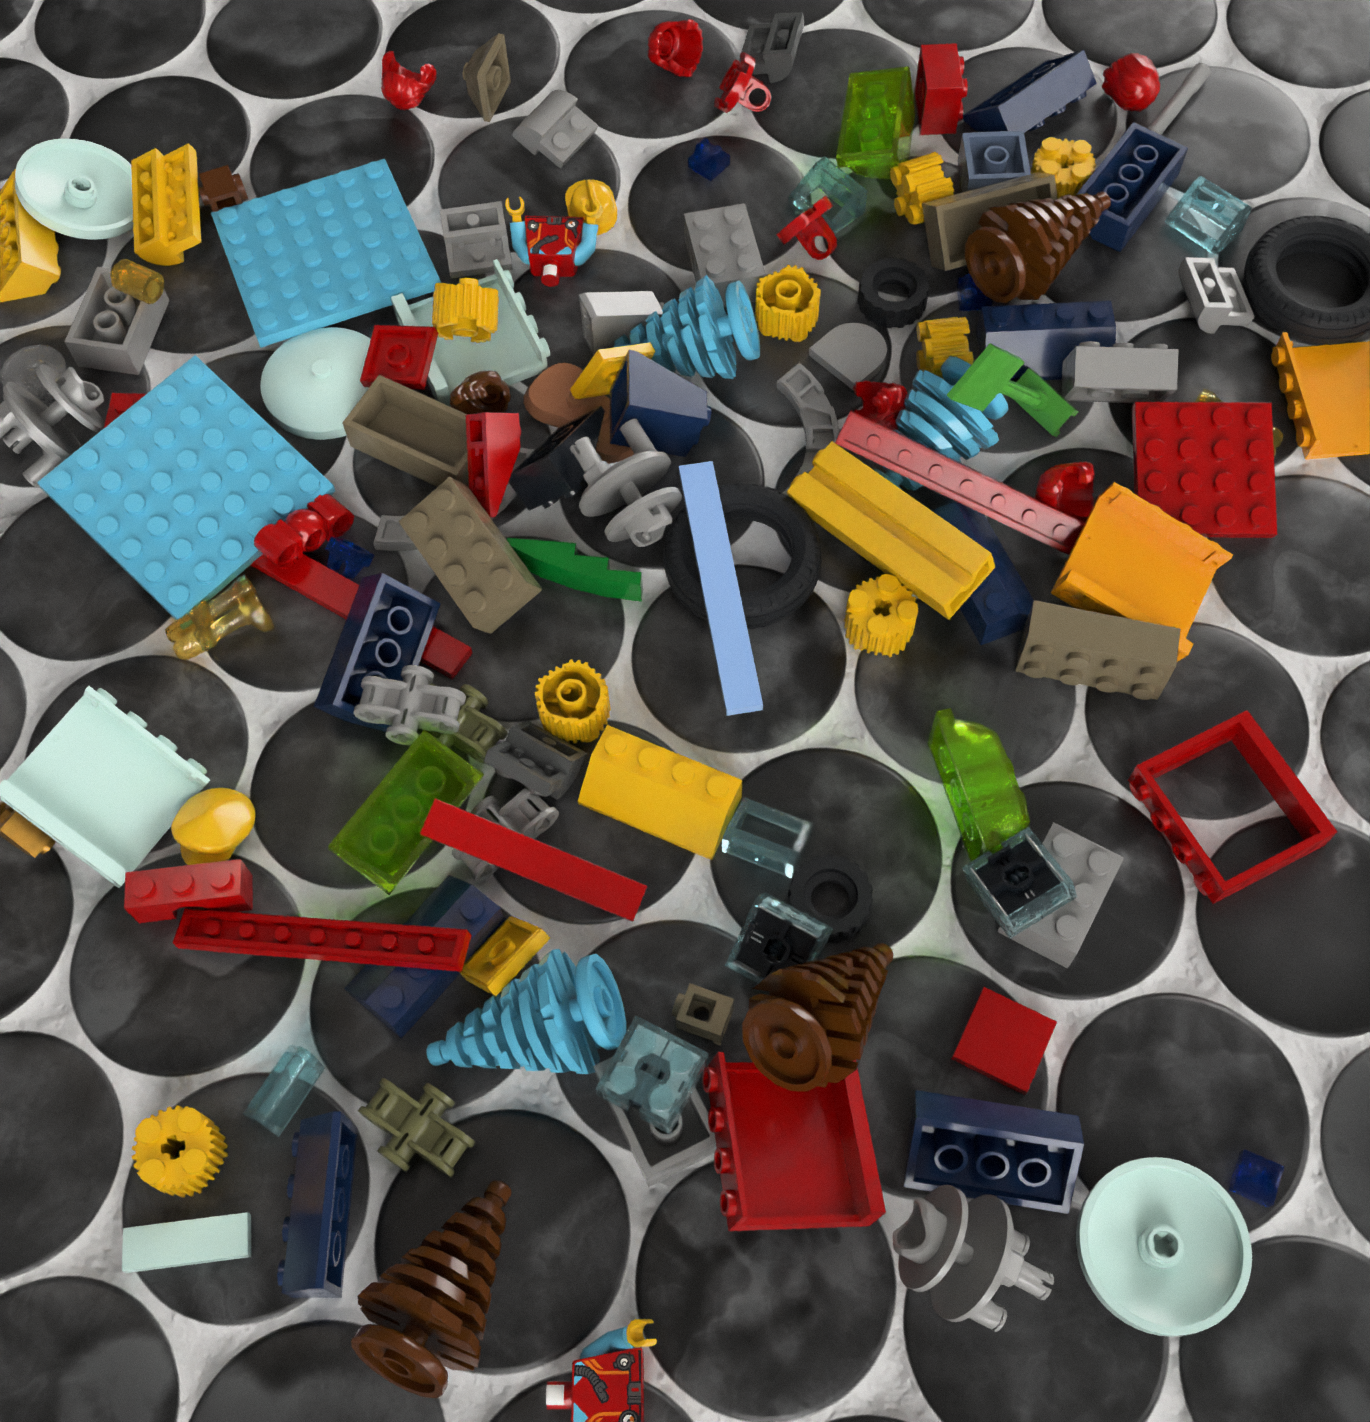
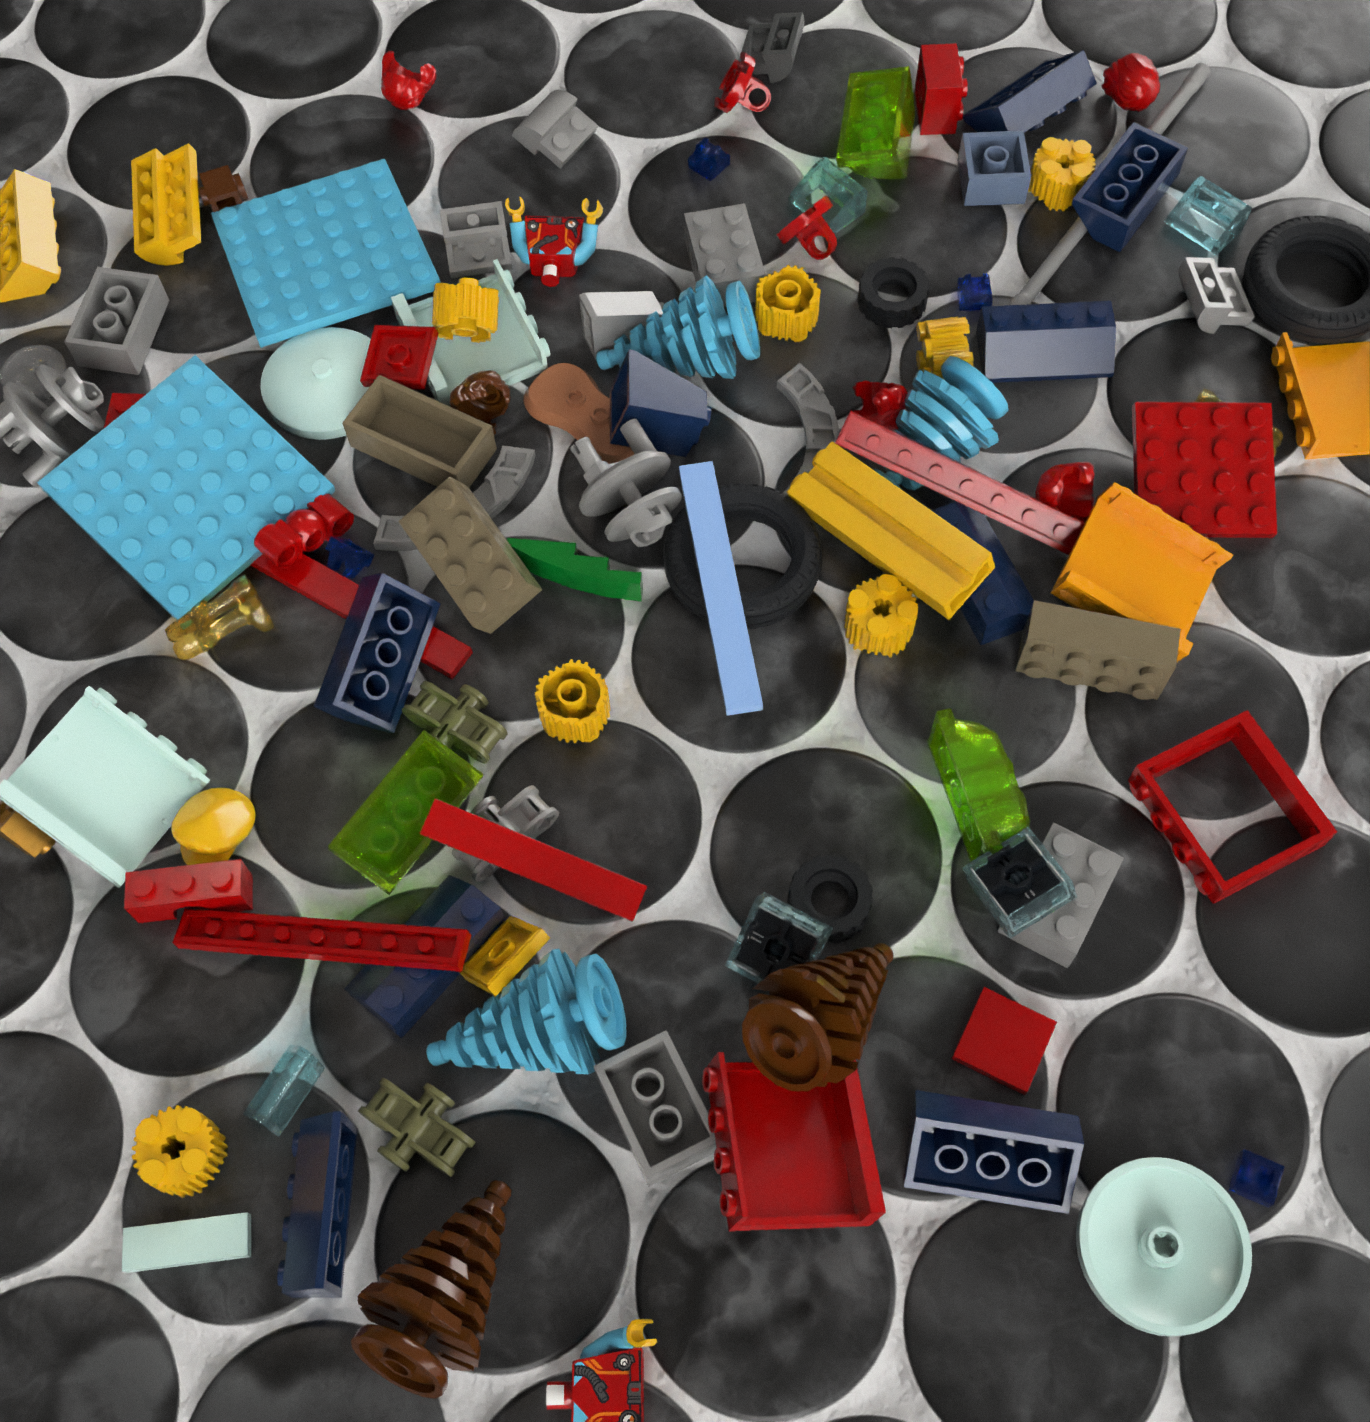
(76, 188): light aqua dish -> none
(137, 281): clear yellow brick -> none
(409, 705): light grey axle -> none
(488, 76): dark tan slope -> none
(491, 455): red slope -> none
(537, 760): dark grey brick -> none
(552, 466): black slope -> none
(593, 191): yellow piece -> none
(603, 368): yellow tile -> none
(636, 1076): clear light blue piece -> none
(660, 792): yellow slope -> none
(676, 46): red hair -> none
(700, 999): dark tan brick -> none
(762, 851): clear light blue tile -> none
(851, 352): light grey tile -> none
(919, 182): yellow brick -> none
(957, 216): dark tan piece -> none
(965, 1256): light grey piece -> none
(992, 375): bright green piece -> none
(1029, 243): reddish brown plant -> none
(1119, 373): light grey brick -> none

